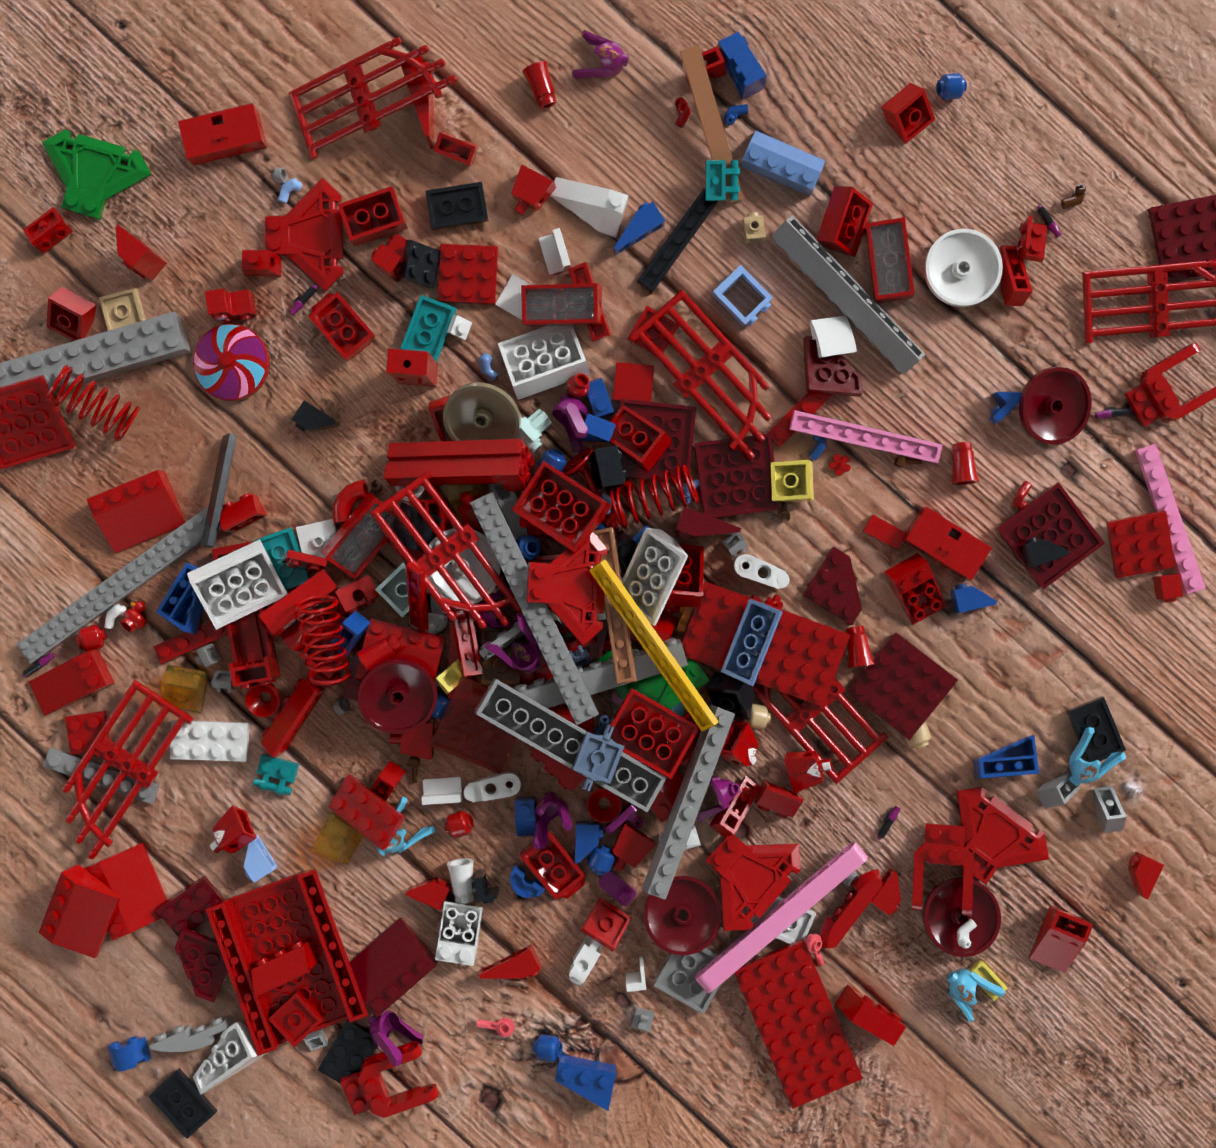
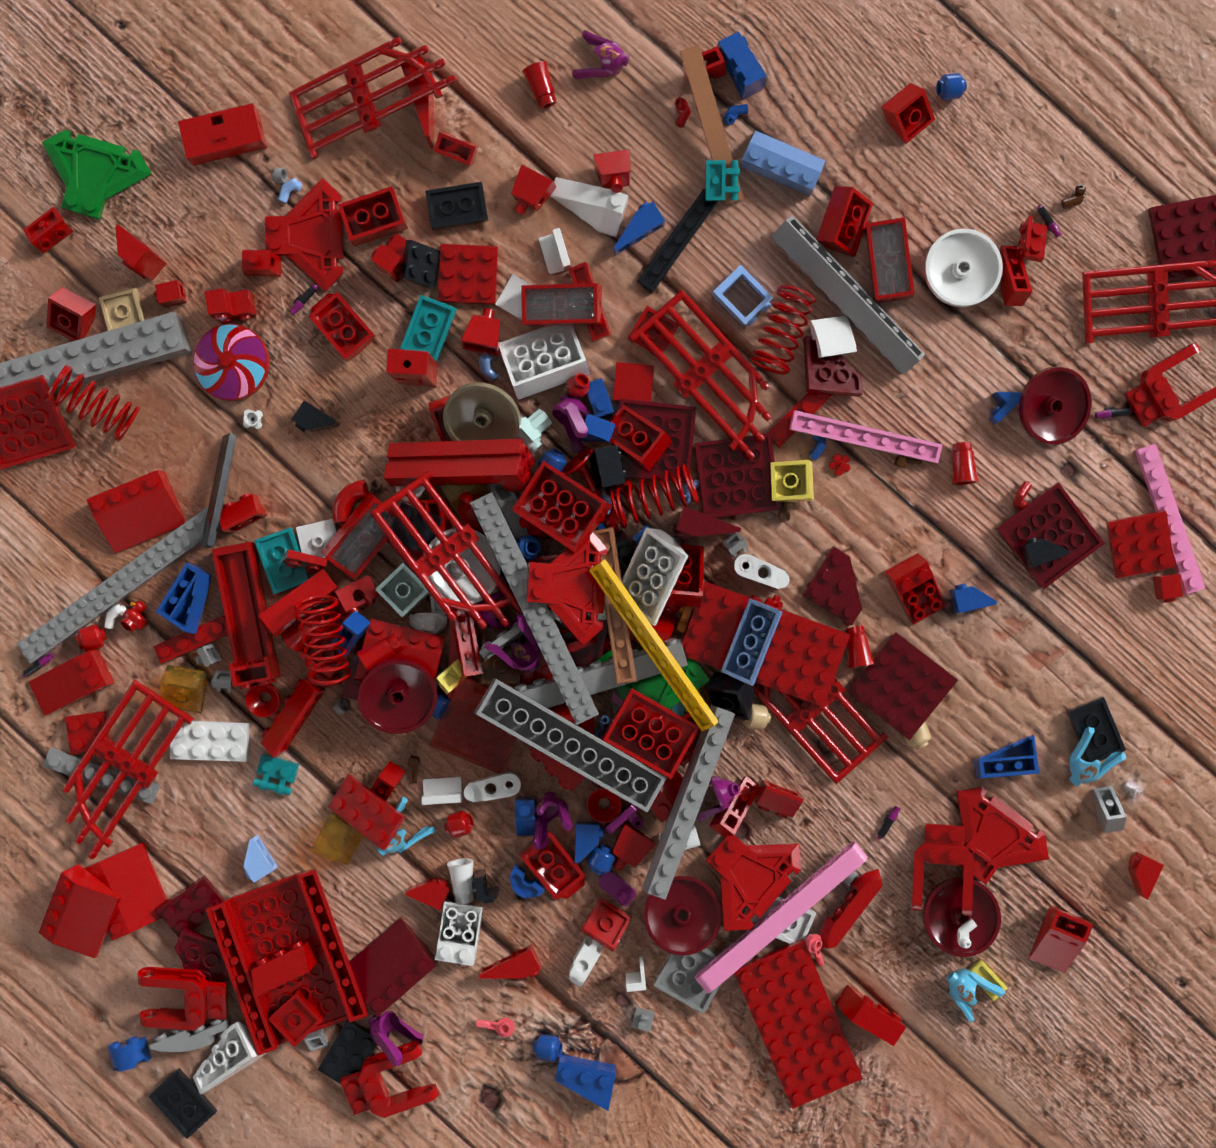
(170, 293): none -> red brick
(201, 998): none -> red plate
(232, 831): red torso -> none
(237, 584): white slope -> none
(248, 415): none -> white plate
(417, 596): red tile -> none
(417, 741): red torso -> none
(459, 327): white plate -> none
(482, 334): none -> red torso
(580, 657): sand blue plate -> none
(598, 757): sand blue plate -> none
(613, 169): none -> red torso
(740, 745): red torso -> none
(754, 235): tan brick -> none
(782, 307): none -> red piece
(805, 769): red torso -> none
(884, 532): red tile -> none
(889, 895): red slope -> none
(946, 543): red brick -> none
(1057, 791): light grey slope -> none

